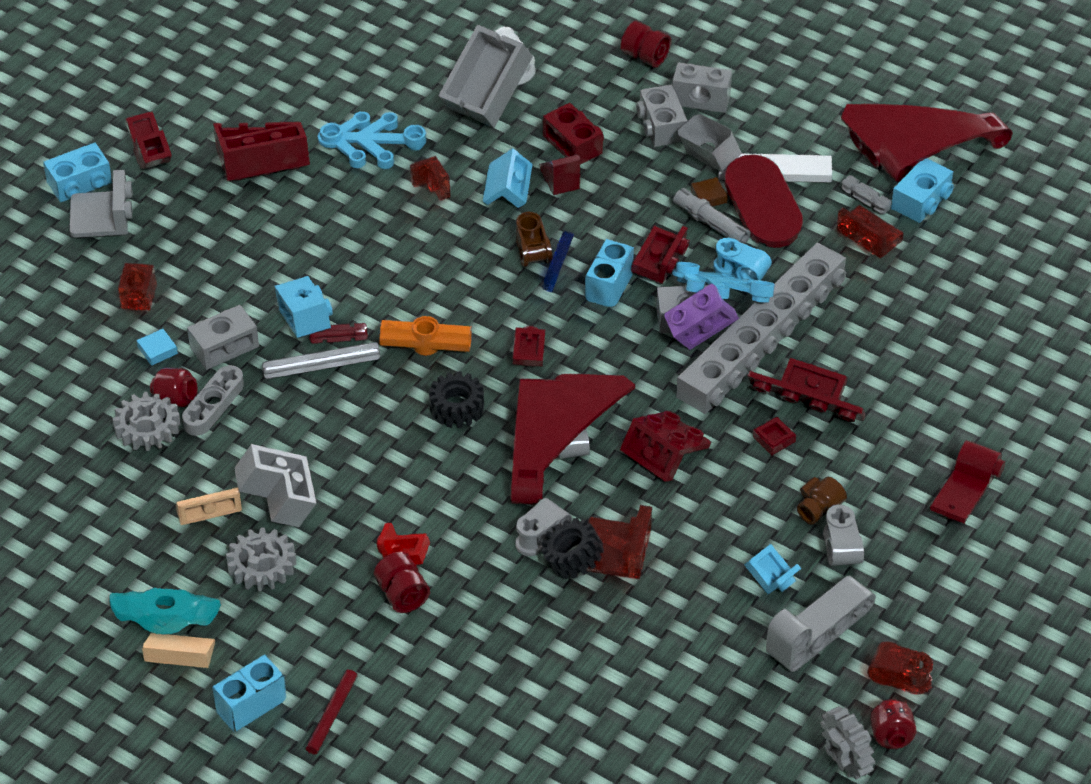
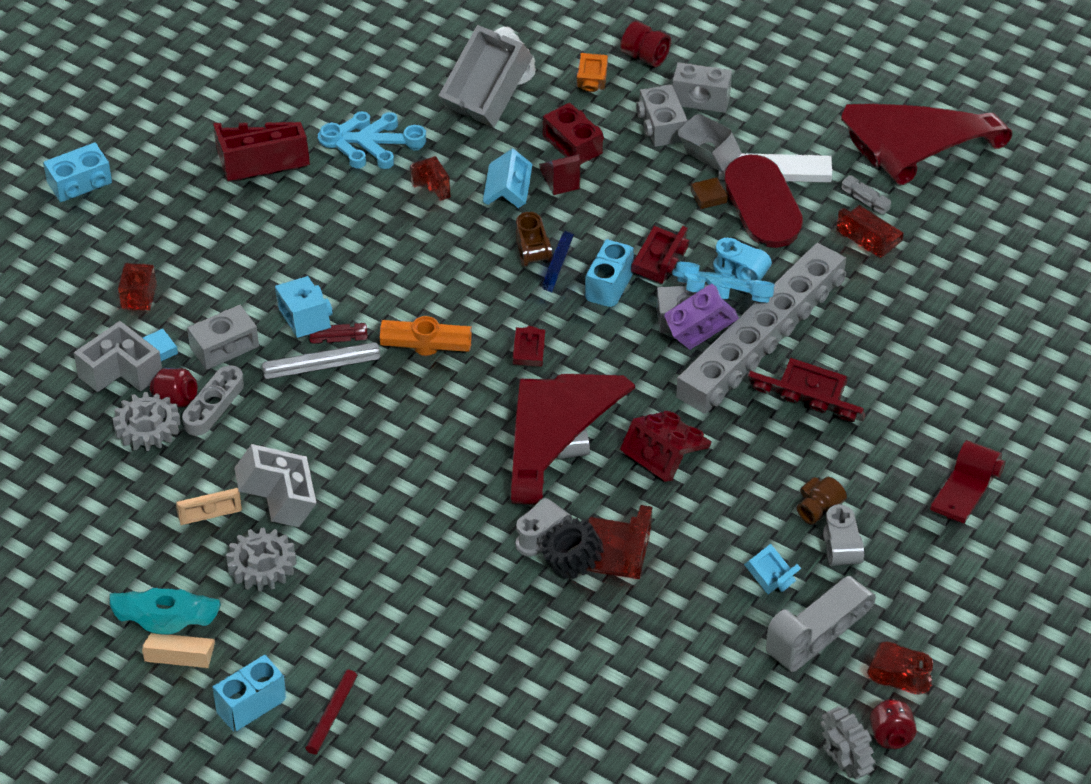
(102, 211): light grey bracket -> none
(117, 354): none -> light grey brick
(148, 142): dark red brick -> none
(401, 582): dark red wheel -> none
(413, 544): red bracket -> none
(456, 412): black tyre -> none
(592, 72): none -> orange bracket
(701, 210): light grey pin -> none
(774, 436): dark red tile -> none
(922, 190): medium azure brick -> none

